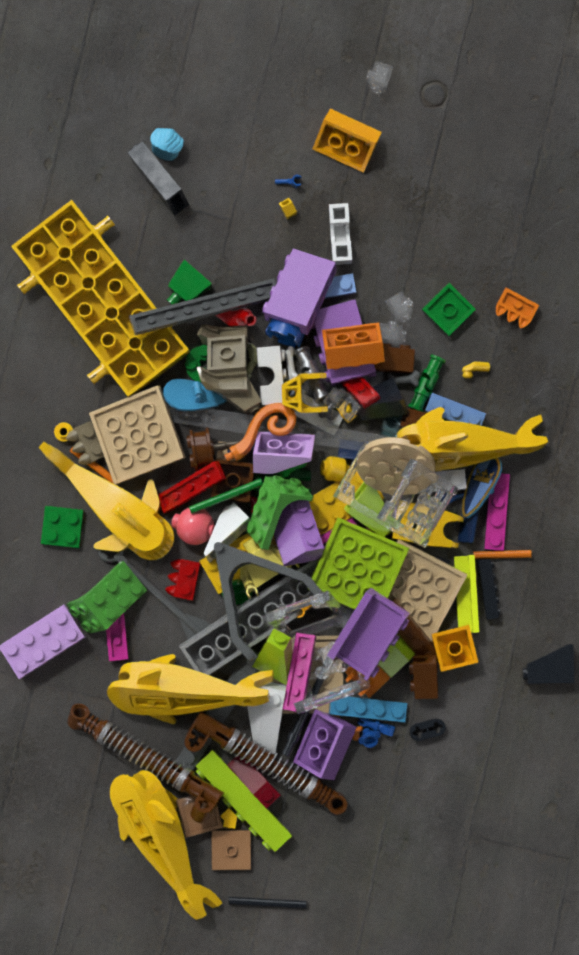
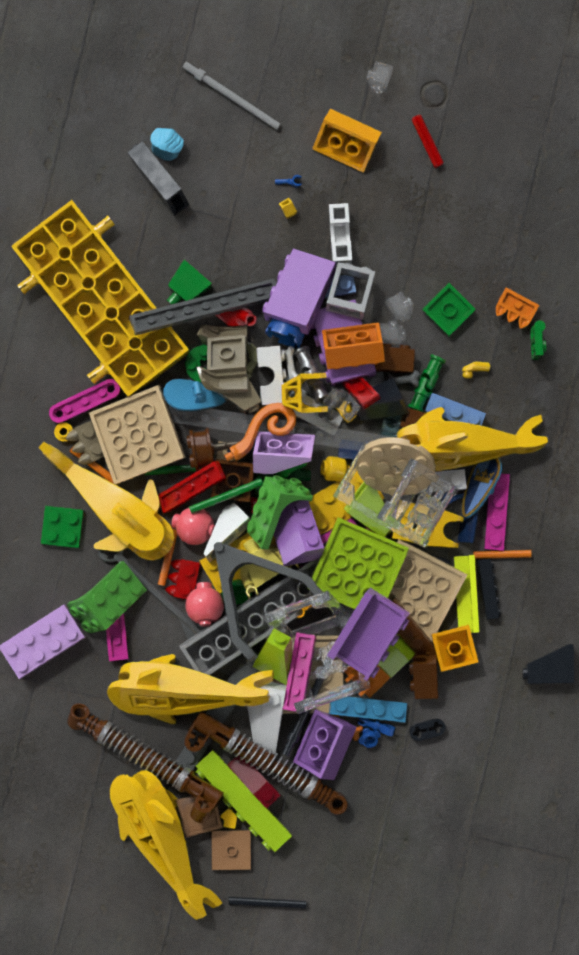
(84, 401): none -> dark pink plate
(166, 563): none -> orange bar
(172, 469): none -> green bar
(200, 75): none -> light grey bar
(204, 604): none -> coral brick
(346, 307): none -> light grey window
(427, 141): none -> red axle
(538, 346): none -> green plate

